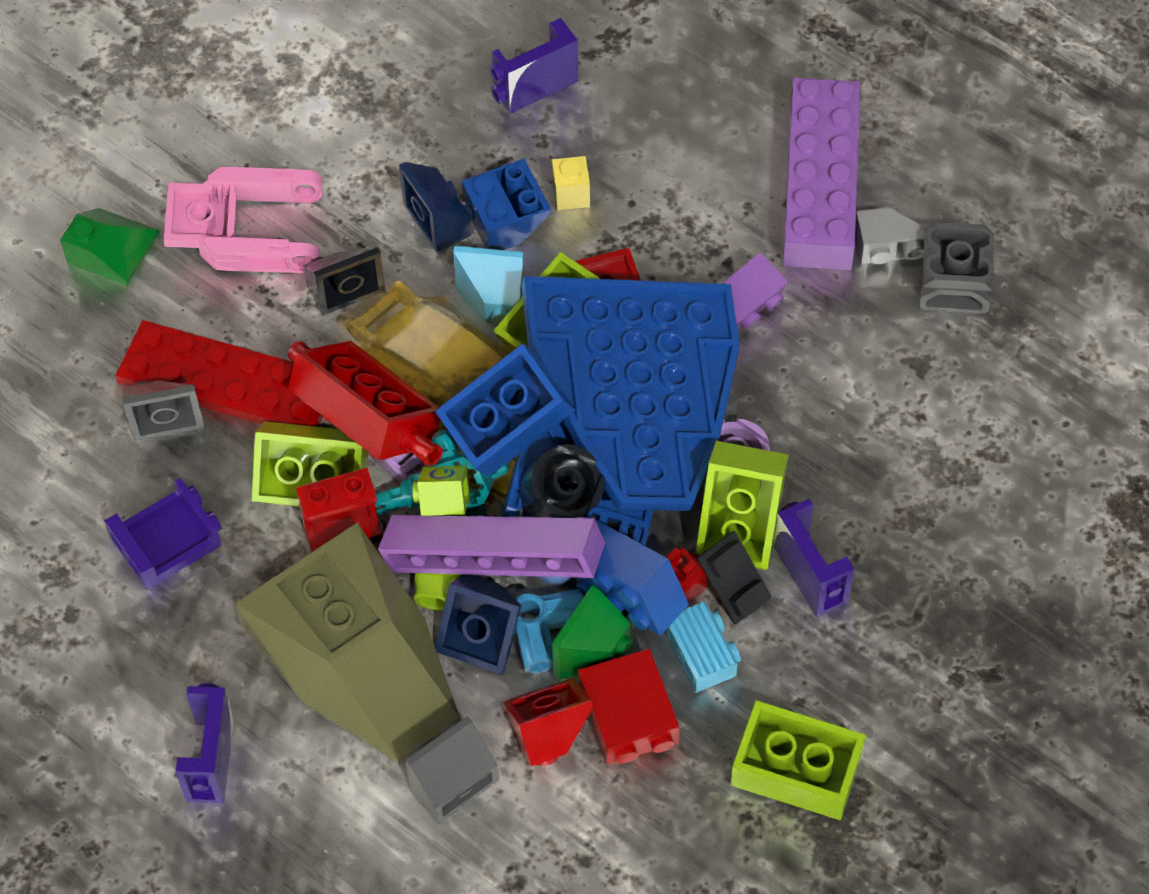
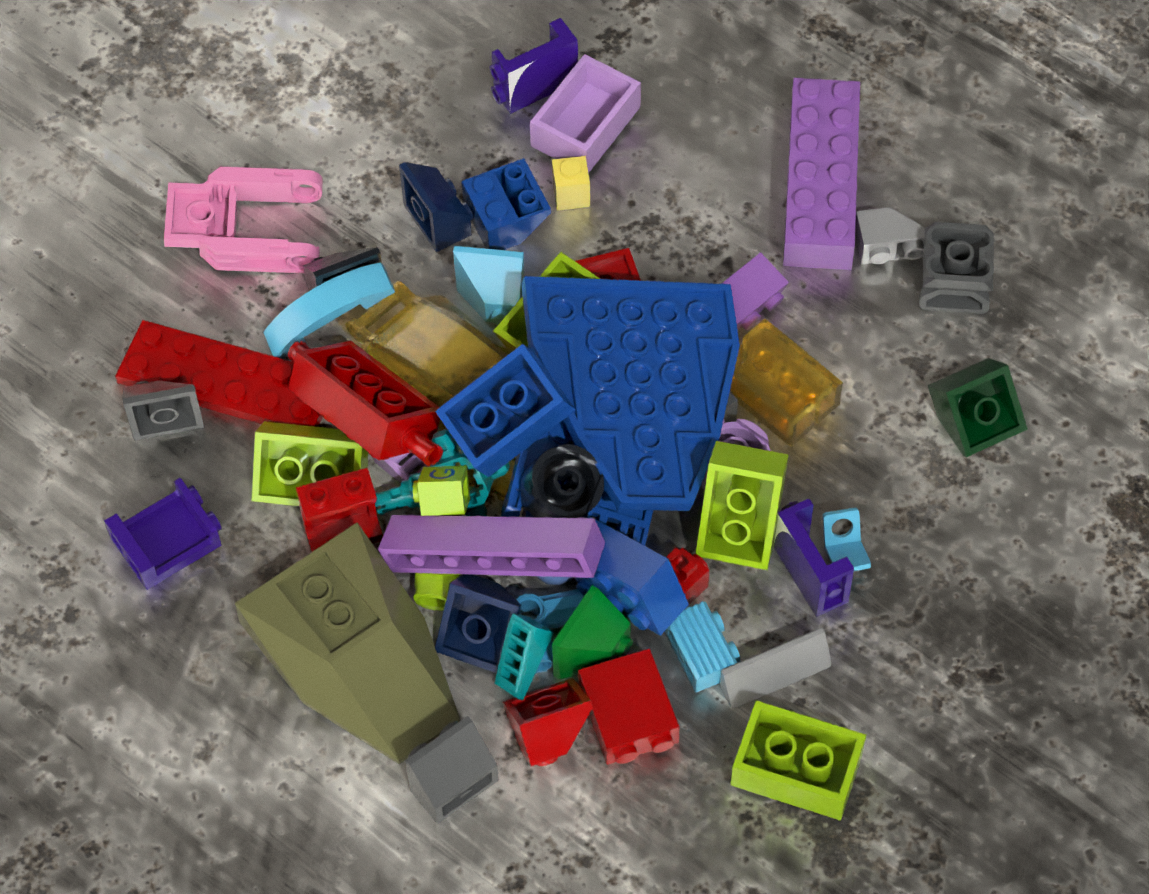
(107, 244): green slope -> none
(206, 777): dark purple panel -> none
(325, 303): none -> medium azure slope
(520, 634): none -> teal slope
(585, 112): none -> lavender piece
(734, 577): black piece -> none
(775, 668): none -> light grey slope
(783, 383): none -> clear yellow piece
(847, 544): none -> medium azure bracket
(978, 406): none -> dark green slope

